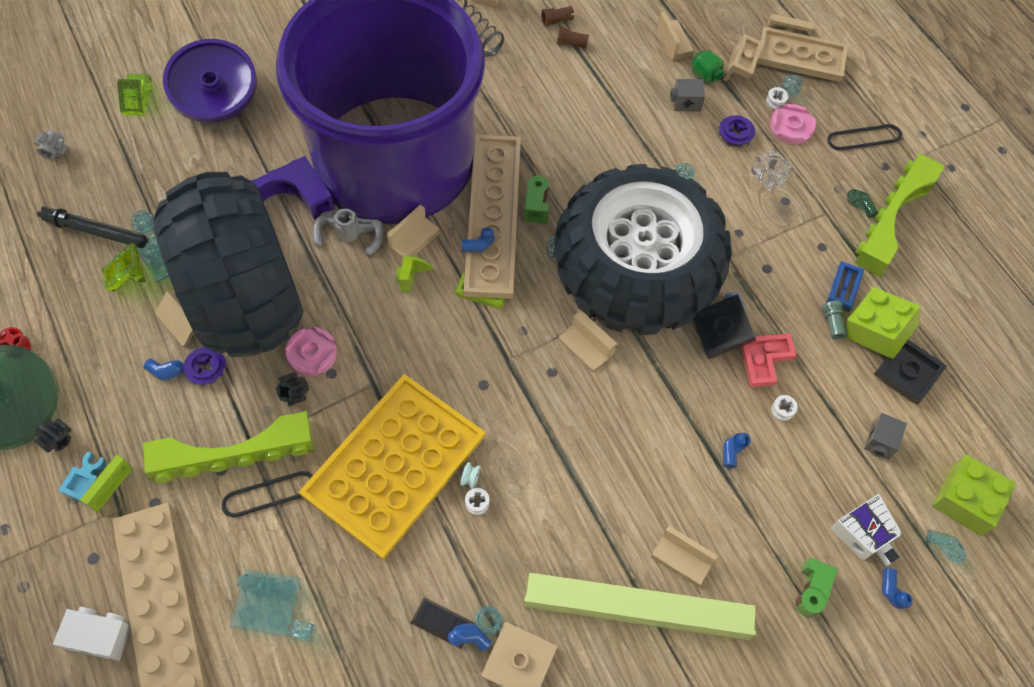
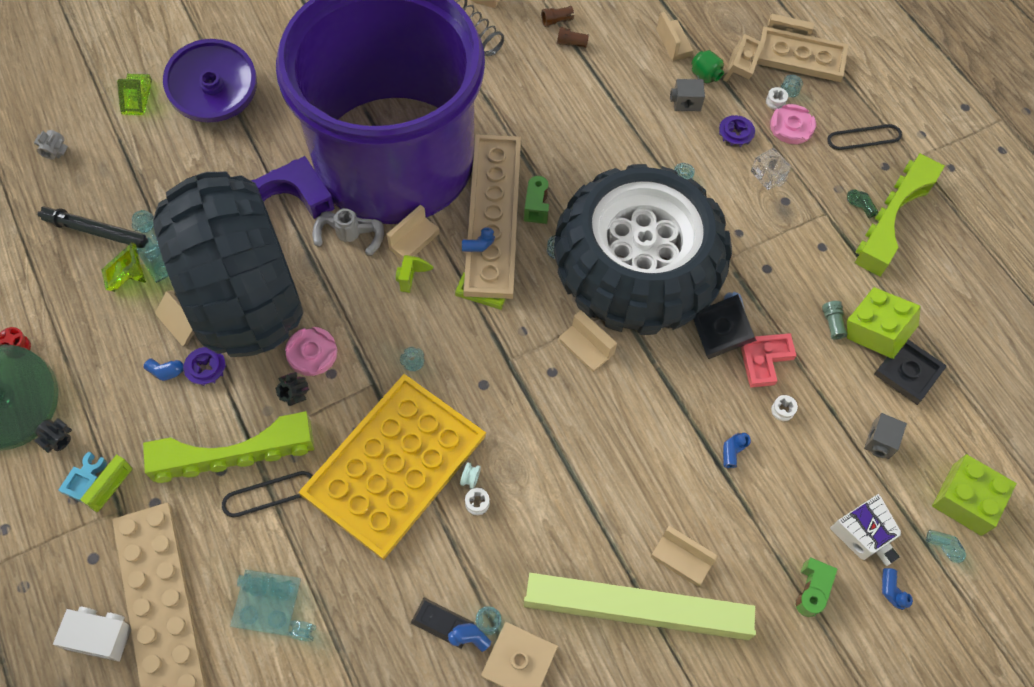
(412, 365): none -> clear light blue plate
(850, 268): blue tile -> none

